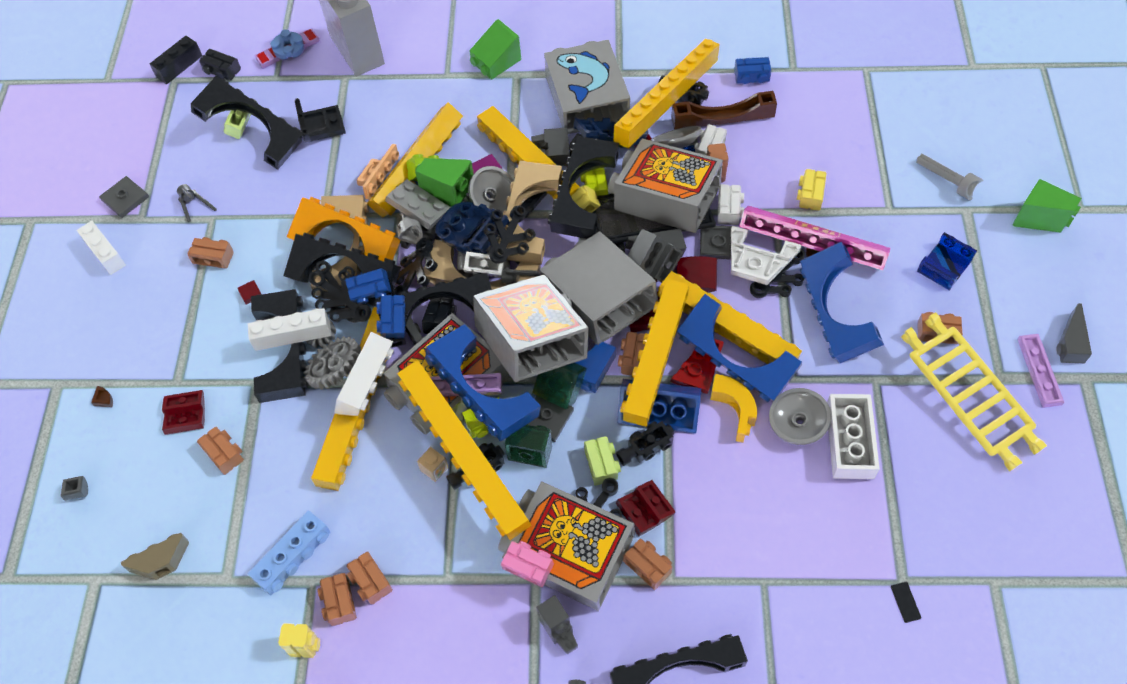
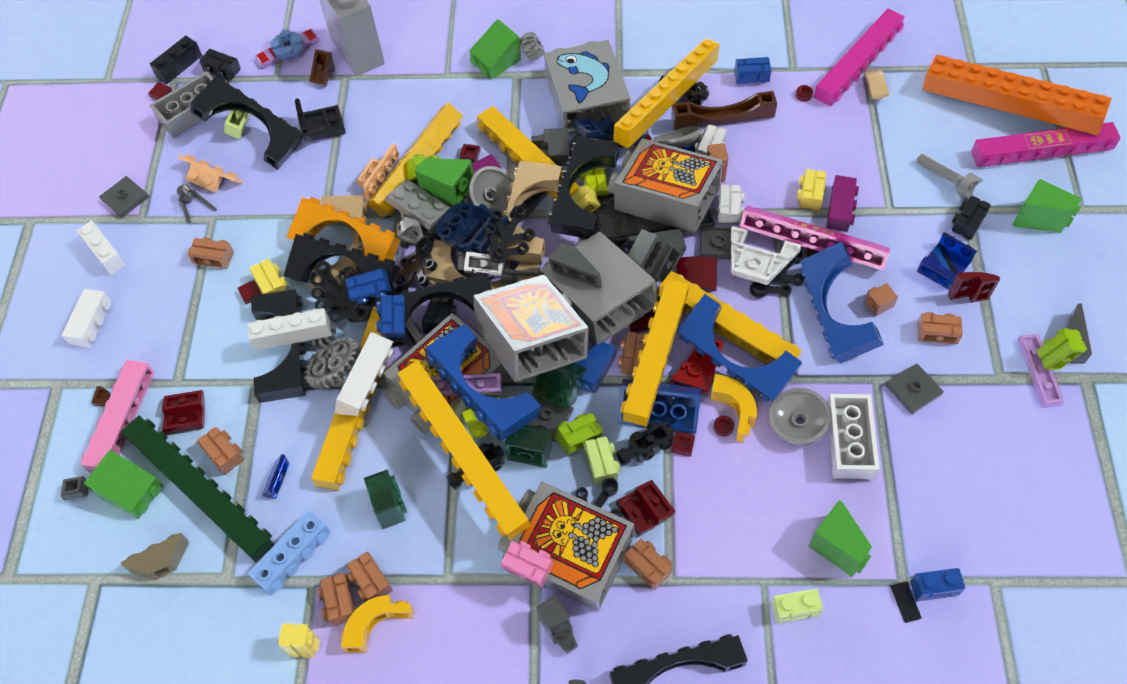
(86, 318): none -> white brick
(118, 412): none -> bright pink brick
(123, 484): none -> bright green slope
(159, 91): none -> dark red tile
(174, 108): none -> light grey brick
(198, 489): none -> dark green brick
(206, 176): none -> light nougat bracket
(267, 277): none -> light yellow brick
(276, 477): none -> clear blue slope
(321, 67): none -> reddish brown slope
(366, 616): none -> yellow arch
(385, 498): none -> clear green brick
(432, 464): tan brick -> none
(470, 152): none -> dark red tile
(531, 46): none -> light grey gear
(572, 264): none -> dark grey slope
(574, 434): none -> lime brick
(683, 444): none -> dark red tile
(723, 426): none -> dark red tile
(796, 606): none -> yellowish green brick
(804, 93): none -> dark red tile
(842, 203): none -> magenta brick
(842, 541): none -> bright green slope
(859, 57): none -> dark pink brick
(876, 84): none -> tan slope
(880, 299): none -> nougat brick
(914, 388): none -> dark grey plate
(937, 584): none -> blue brick
(971, 217): none -> black brick
(975, 285): none -> dark red slope
(1001, 448): light yellow bar -> none
(1017, 94): none -> orange brick
(1043, 145): none -> dark pink brick
(1061, 349): none -> lime brick

